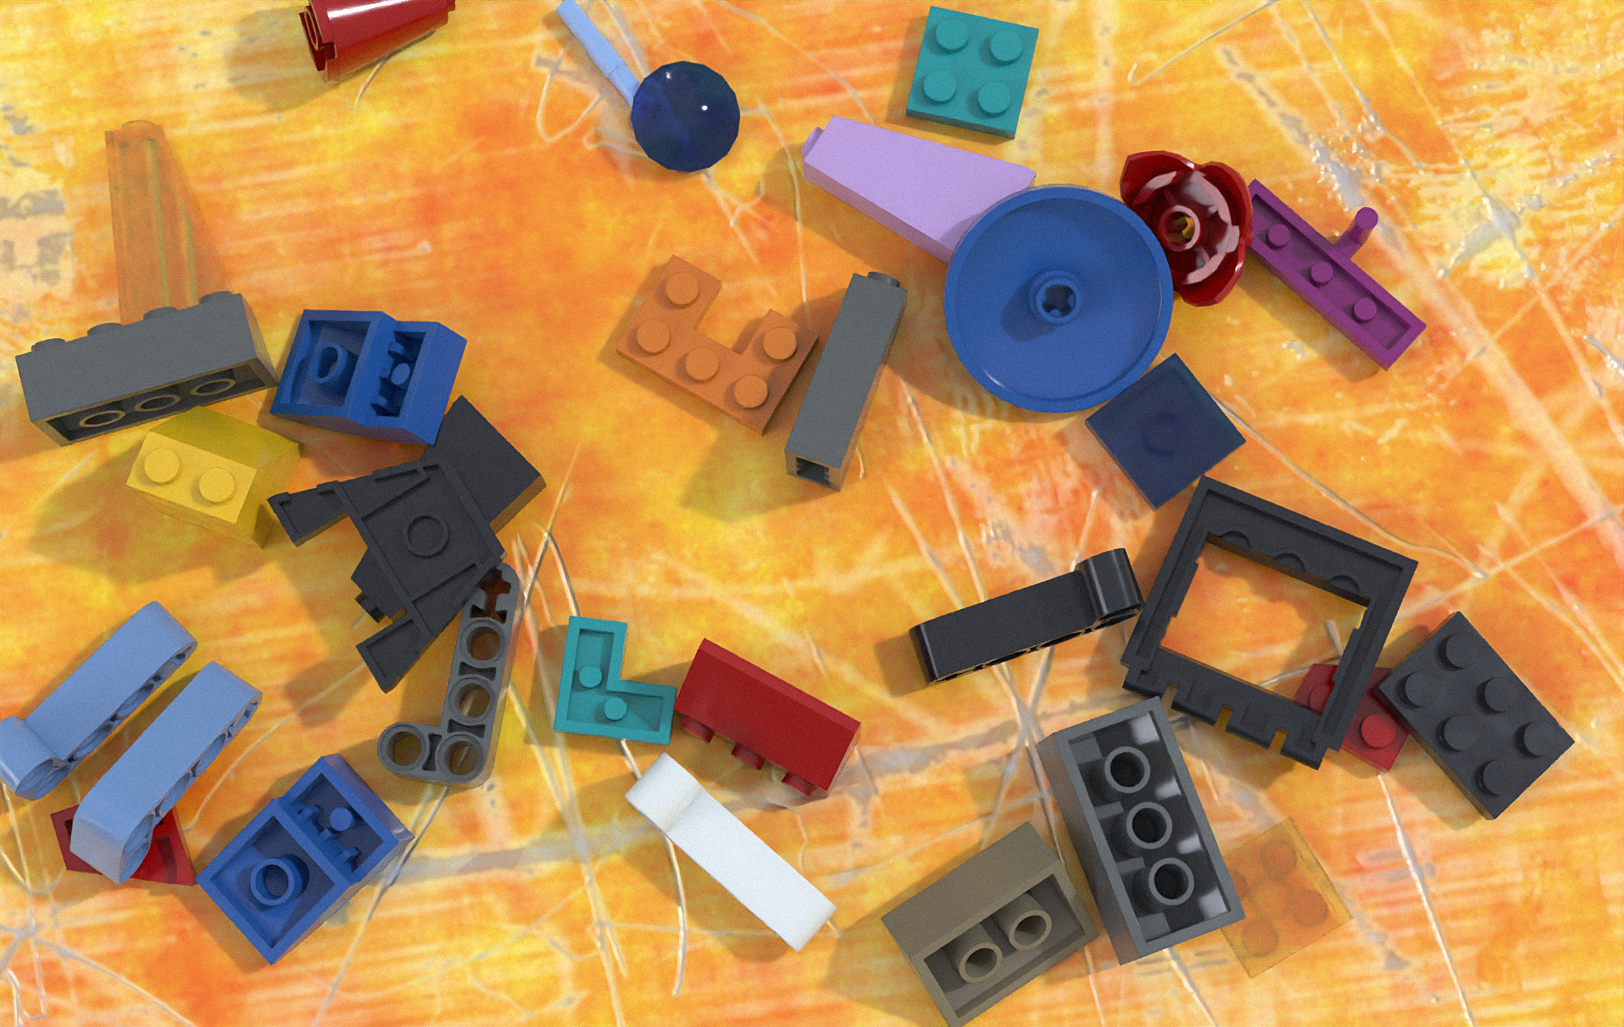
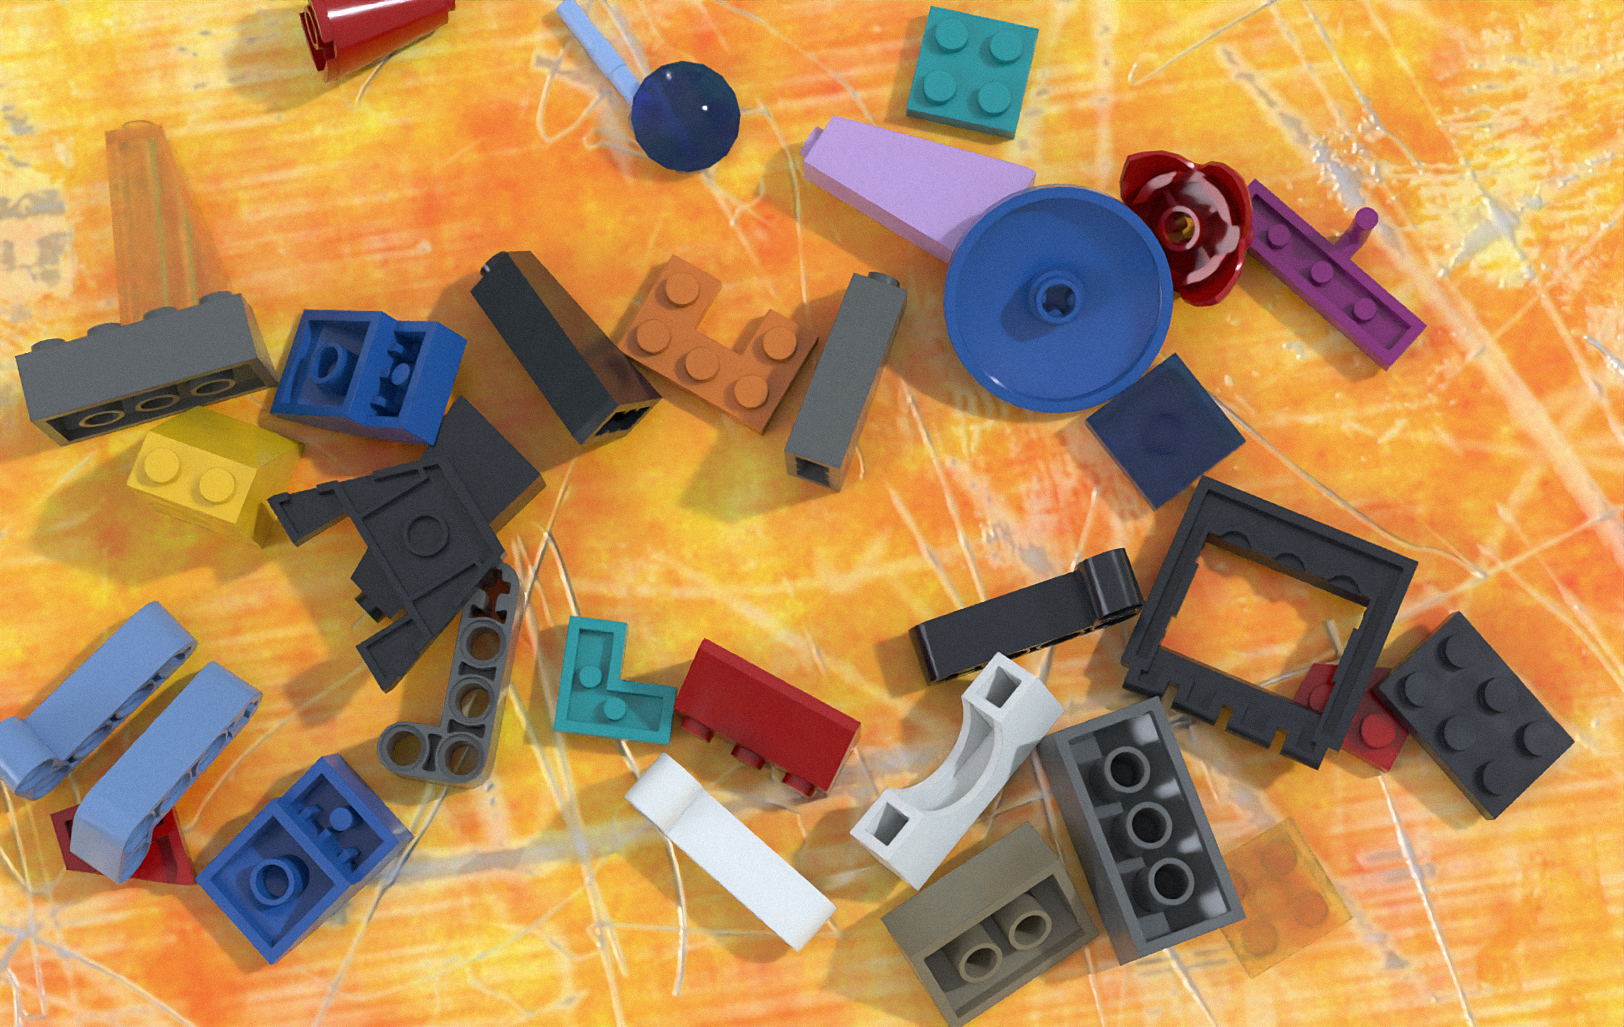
(563, 349): none -> black slope
(1002, 723): none -> white arch

